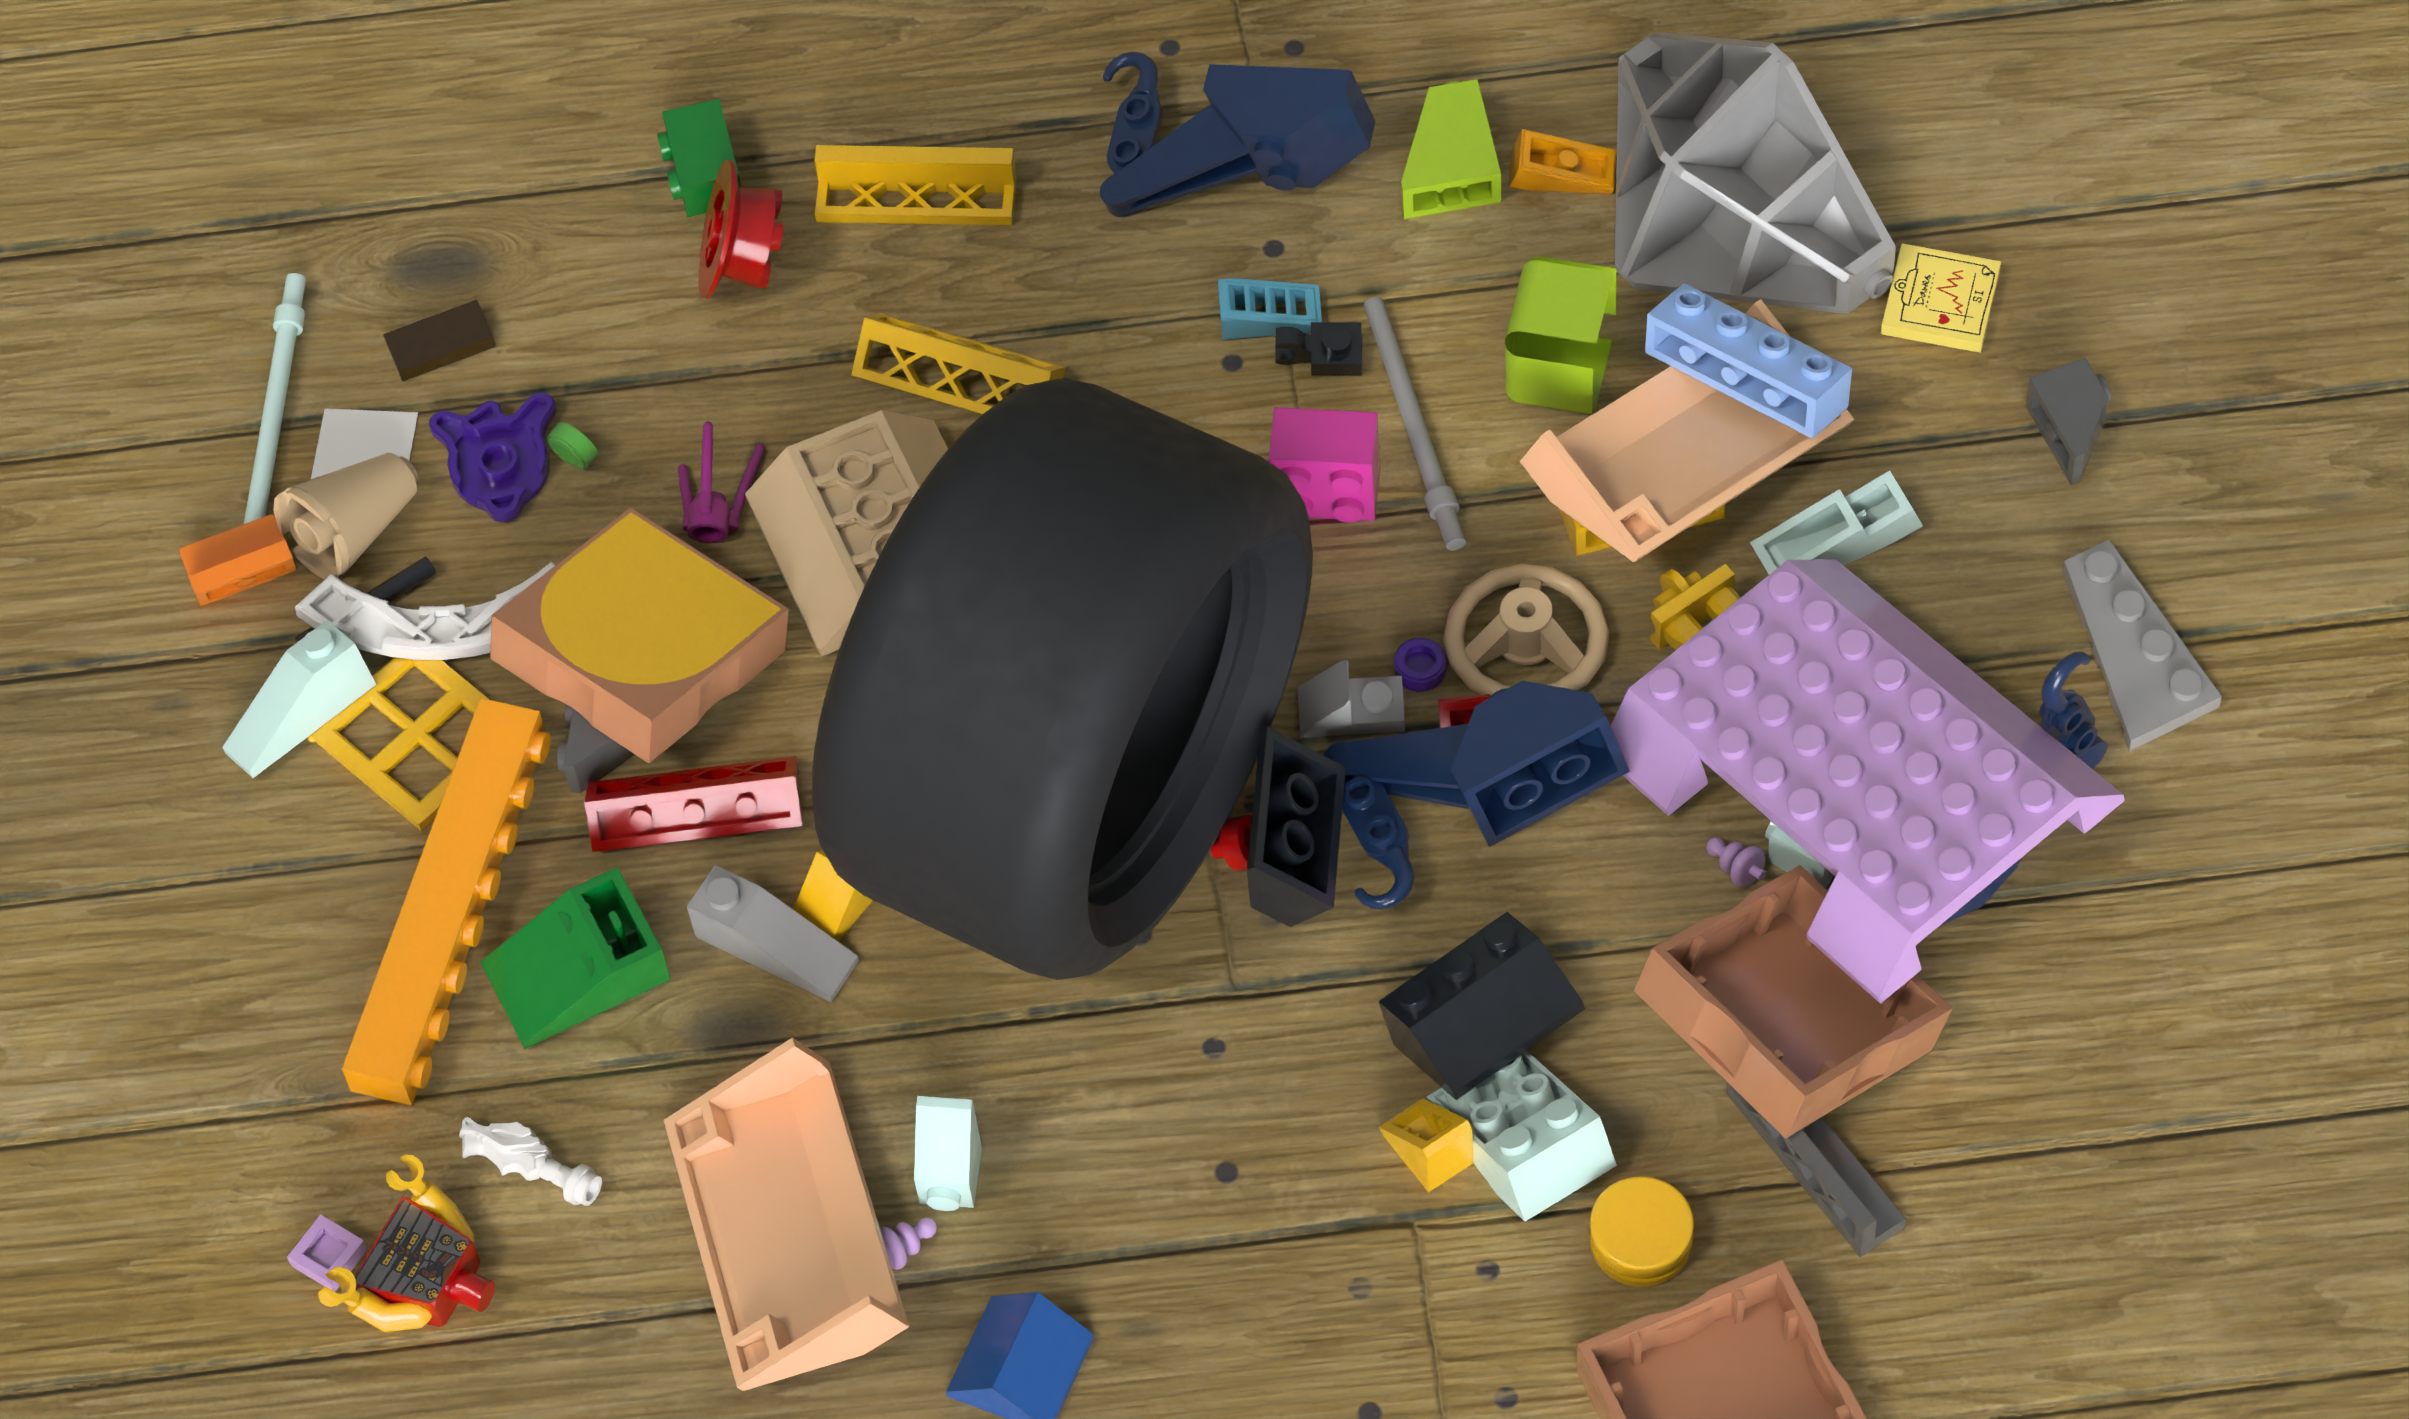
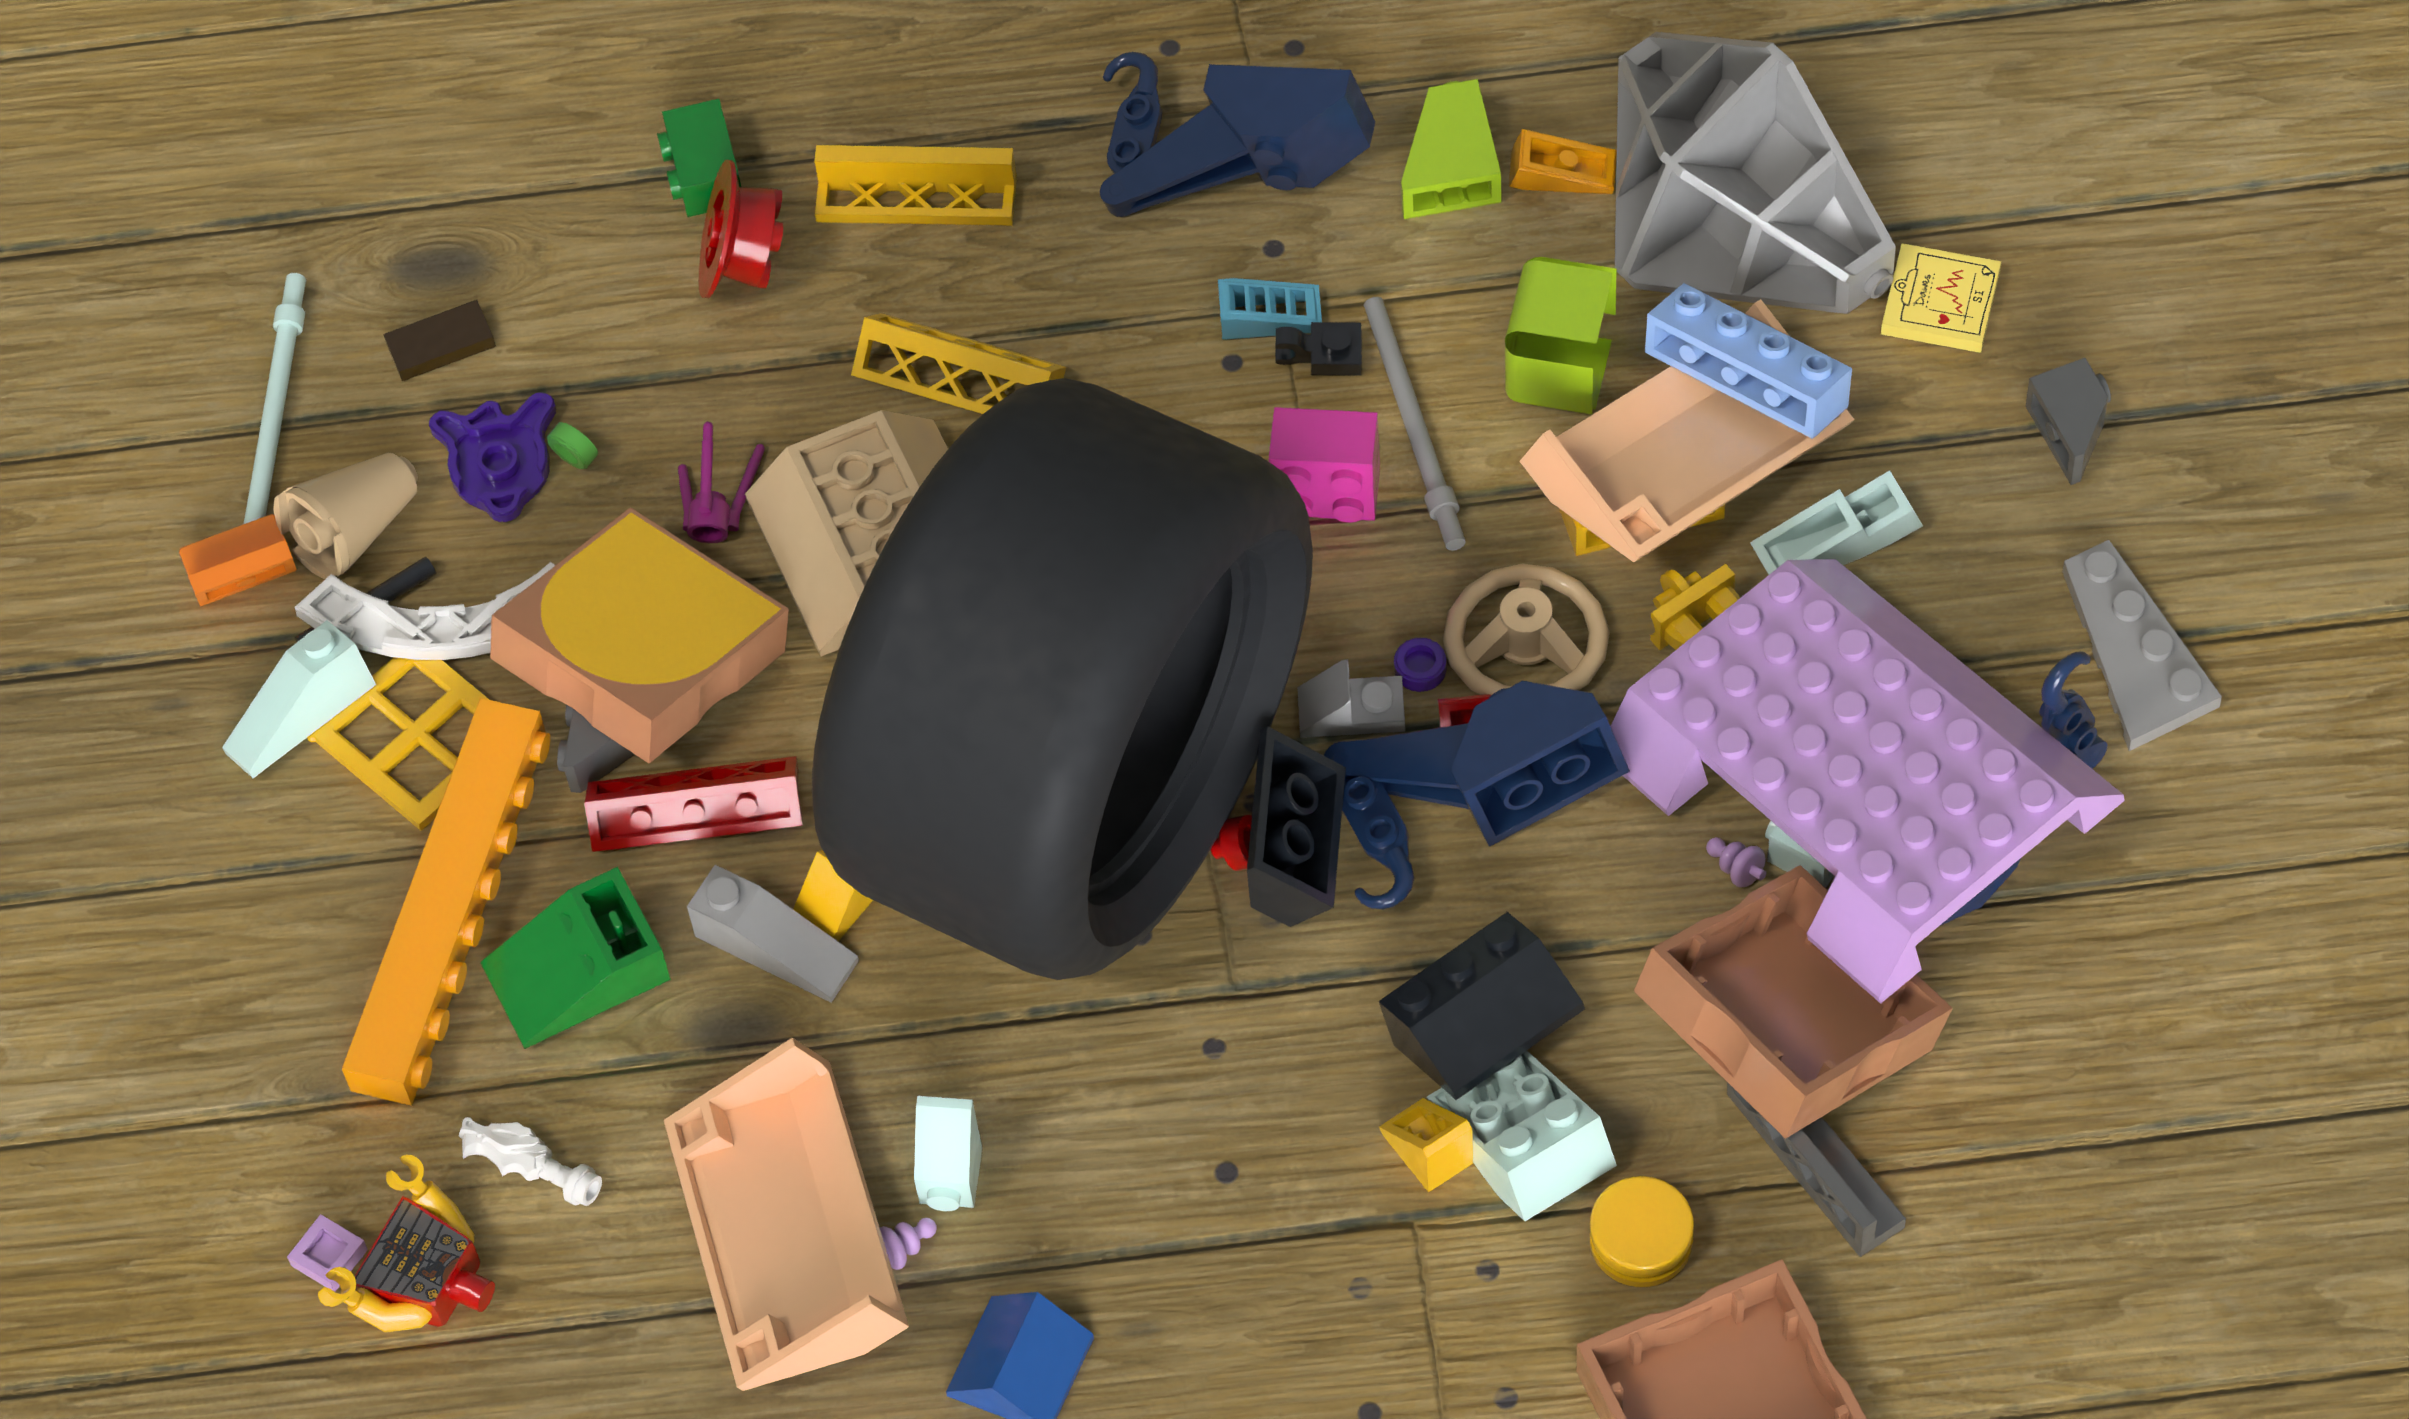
(360, 435): white sticker -> none

